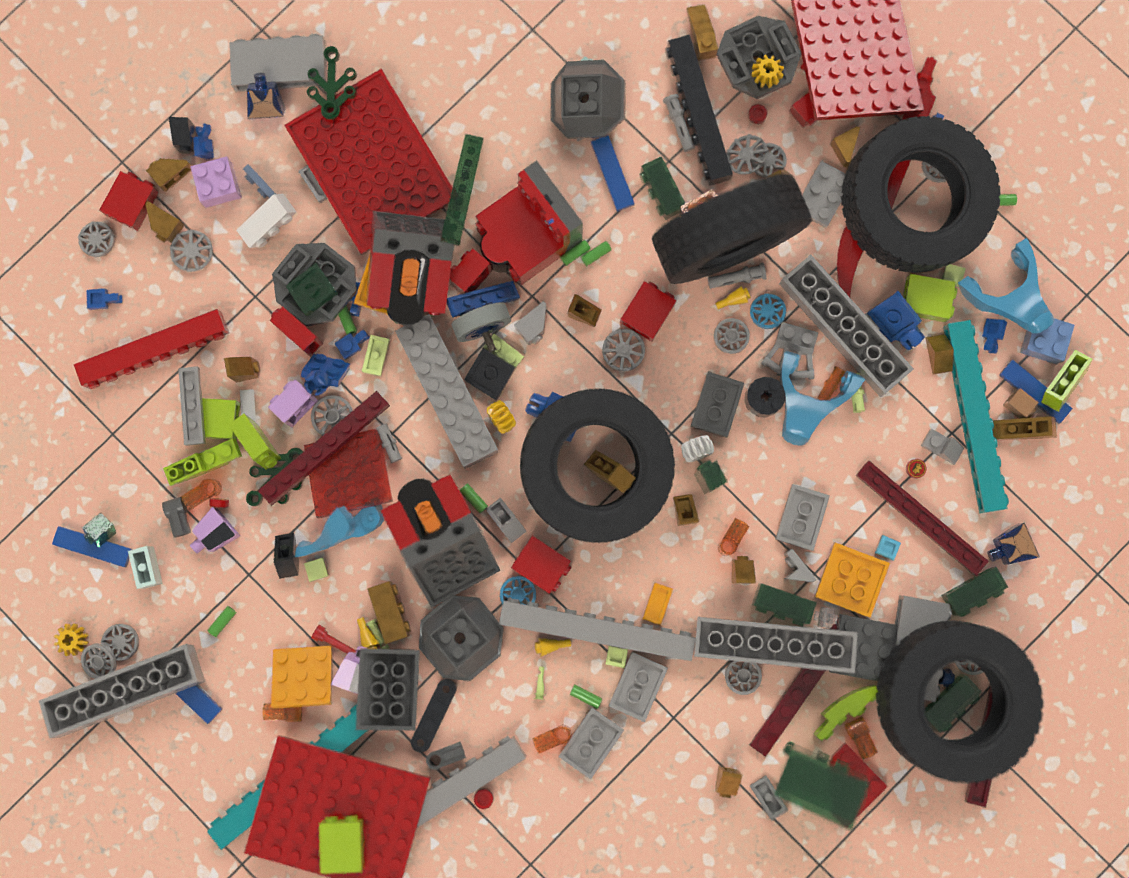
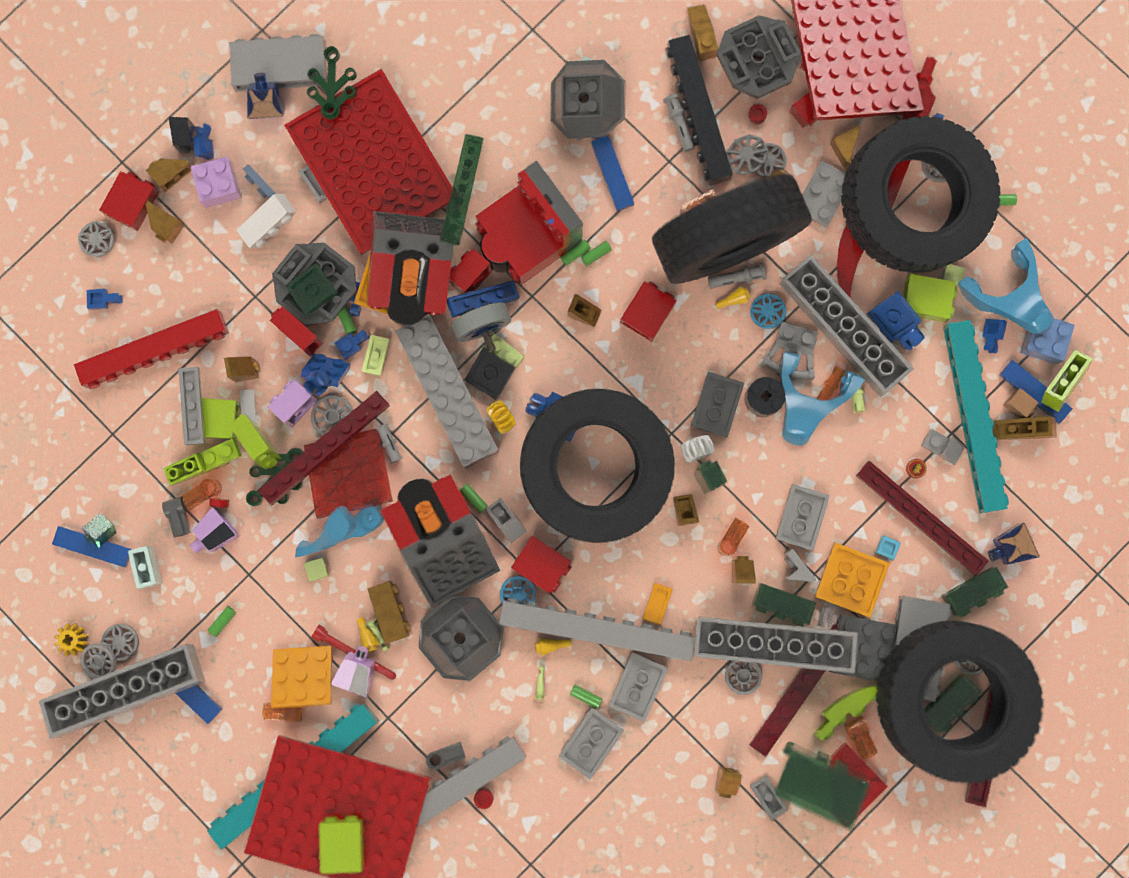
(191, 250): light grey wheel -> none
(284, 556): black slope -> none
(387, 689): dark grey slope -> none
(433, 715): black plate -> none
(532, 325): light grey slope -> none
(550, 739): clear orange piece -> none
(609, 471): pearl gold brick -> none
(616, 656): yellowish green tile -> none
(623, 349): light grey wheel -> none
(662, 188): clear green brick -> none
(731, 336): light grey wheel -> none
(775, 71): yellow gear -> none
(940, 354): pearl gold slope -> none
(947, 677): dark blue plate -> none

